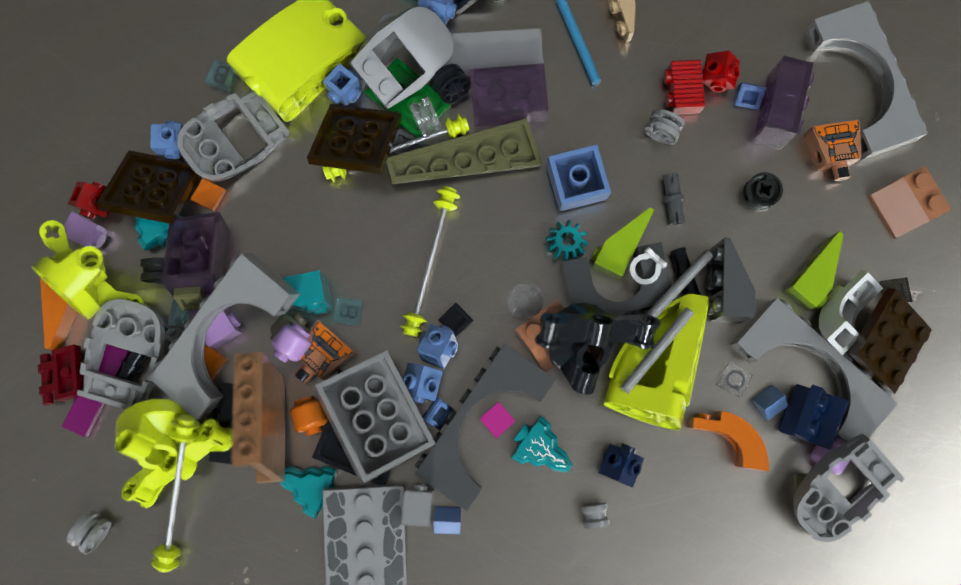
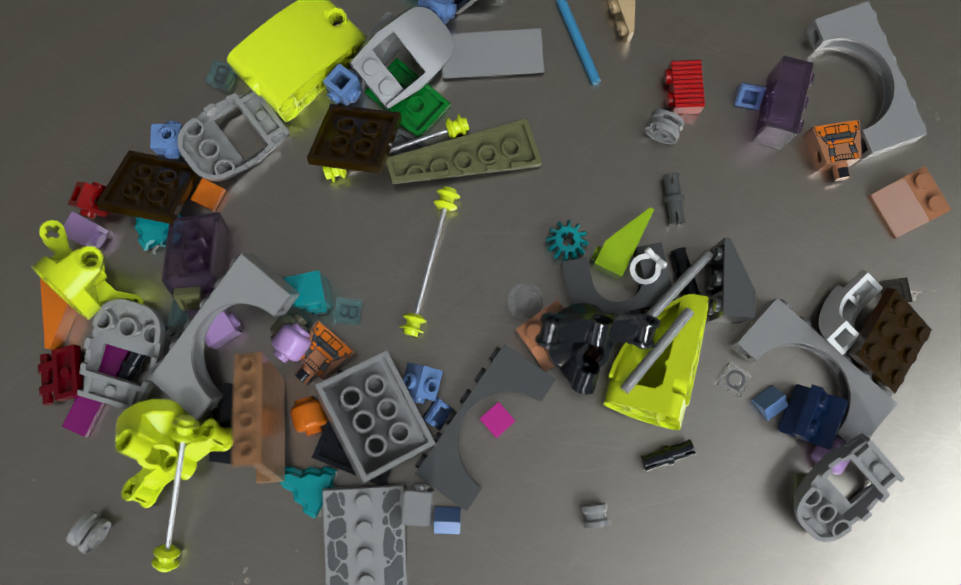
(151, 270): pearl dark grey wheel -> none
(214, 361): orange tile -> none
(421, 116): clear wheel -> none
(437, 345): medium blue brick -> none
(450, 82): black wheel -> none
(456, 319): black tile -> none
(509, 94): clear purple brick -> none
(540, 447): teal rock -> none
(578, 178): medium blue brick -> none
(622, 464): dark blue brick -> none
(668, 455): none -> black pin
(721, 71): red brick -> none
(746, 441): orange arch -> none
(762, 191): pearl dark grey wheel -> none
(817, 276): lime slope -> none

